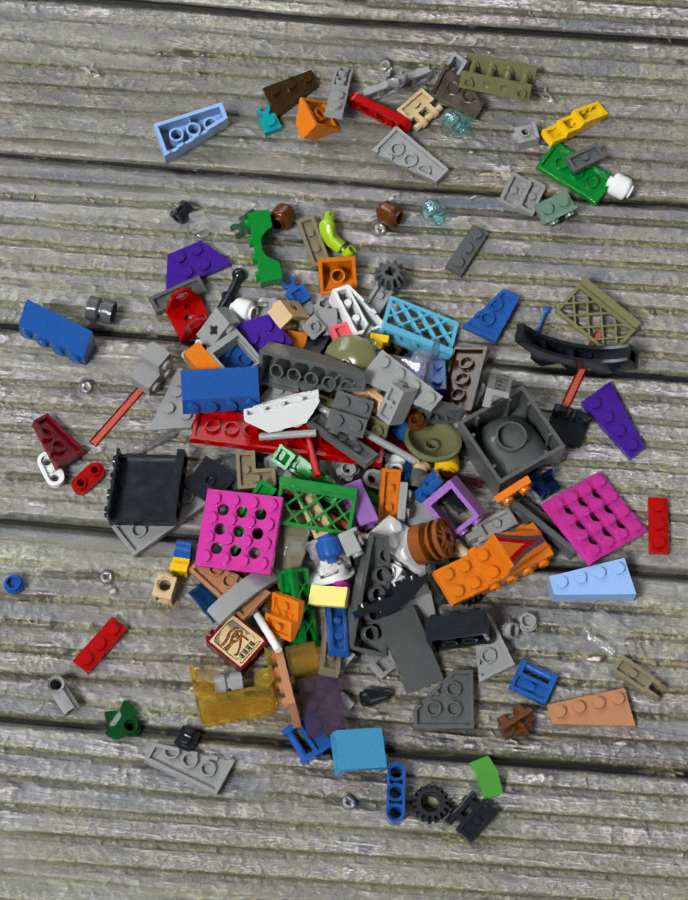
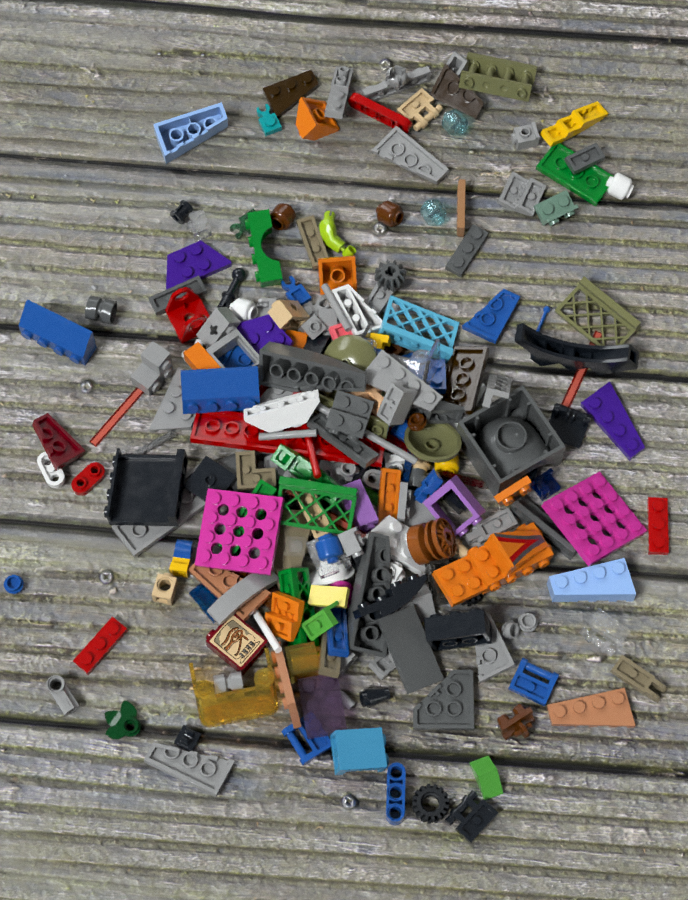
(320, 622): none -> bright green panel
(336, 307): none -> light grey bar
(461, 208): none -> medium nougat tile

